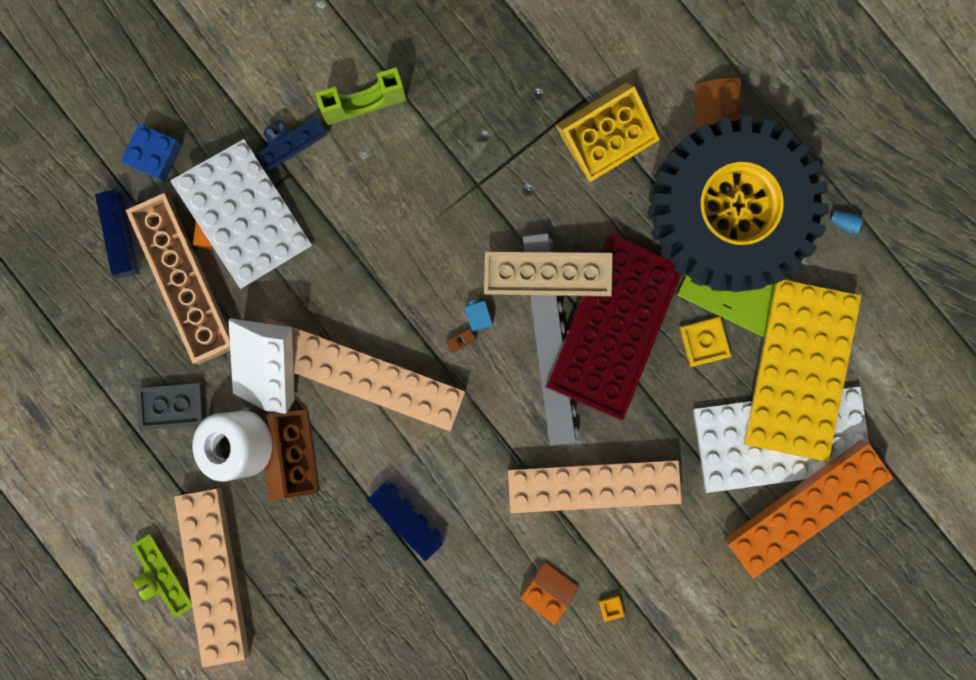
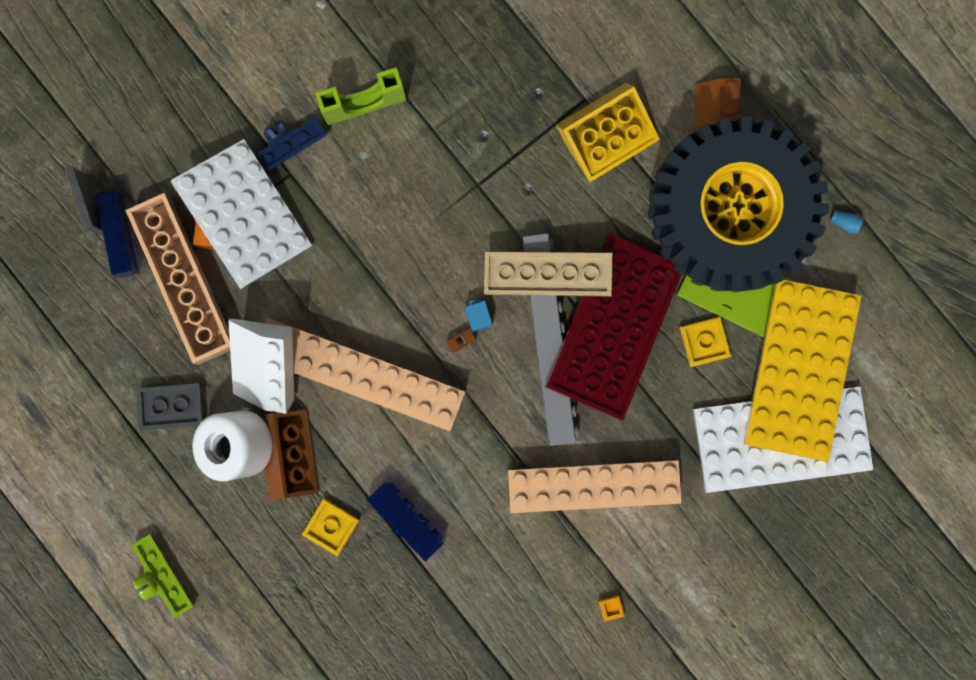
(84, 200): none -> flat silver tile
(151, 153): blue brick -> none
(212, 577): light nougat brick -> none
(330, 527): none -> yellow tile
(549, 593): orange slope -> none
(808, 508): orange brick -> none

